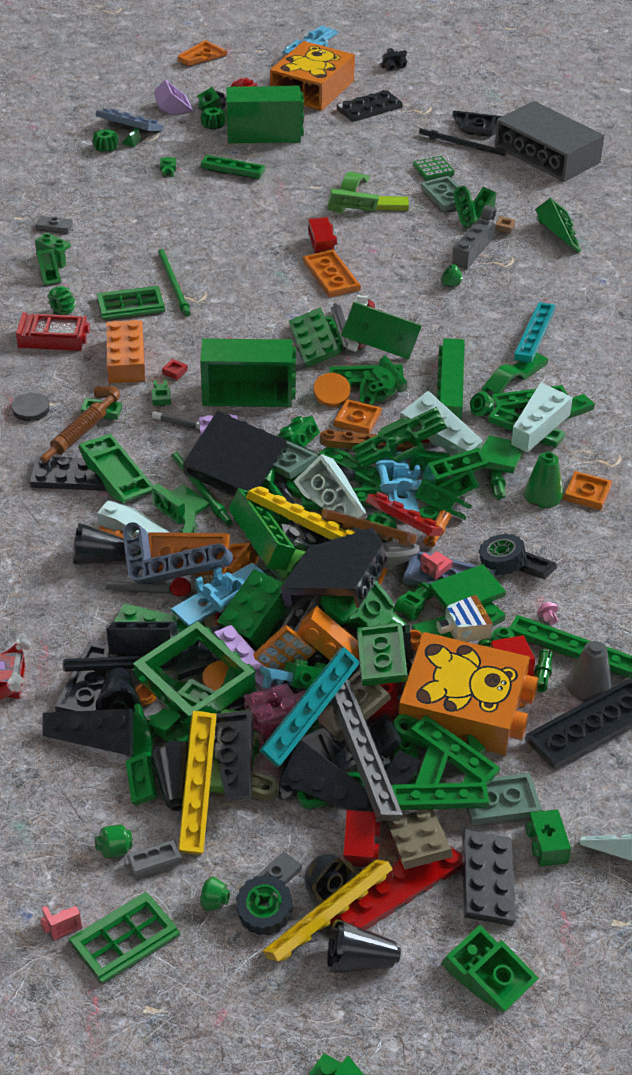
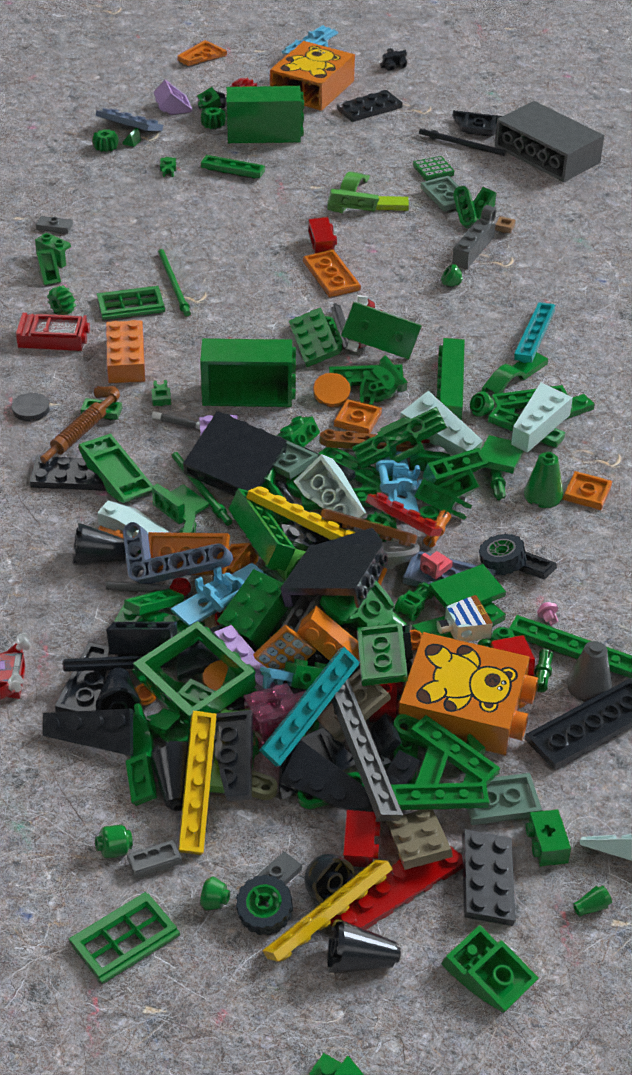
(61, 924): coral bracket -> none
(153, 601): none -> green plate
(174, 369): red plate -> none
(558, 221): green wedge -> none
(593, 901): none -> green cone

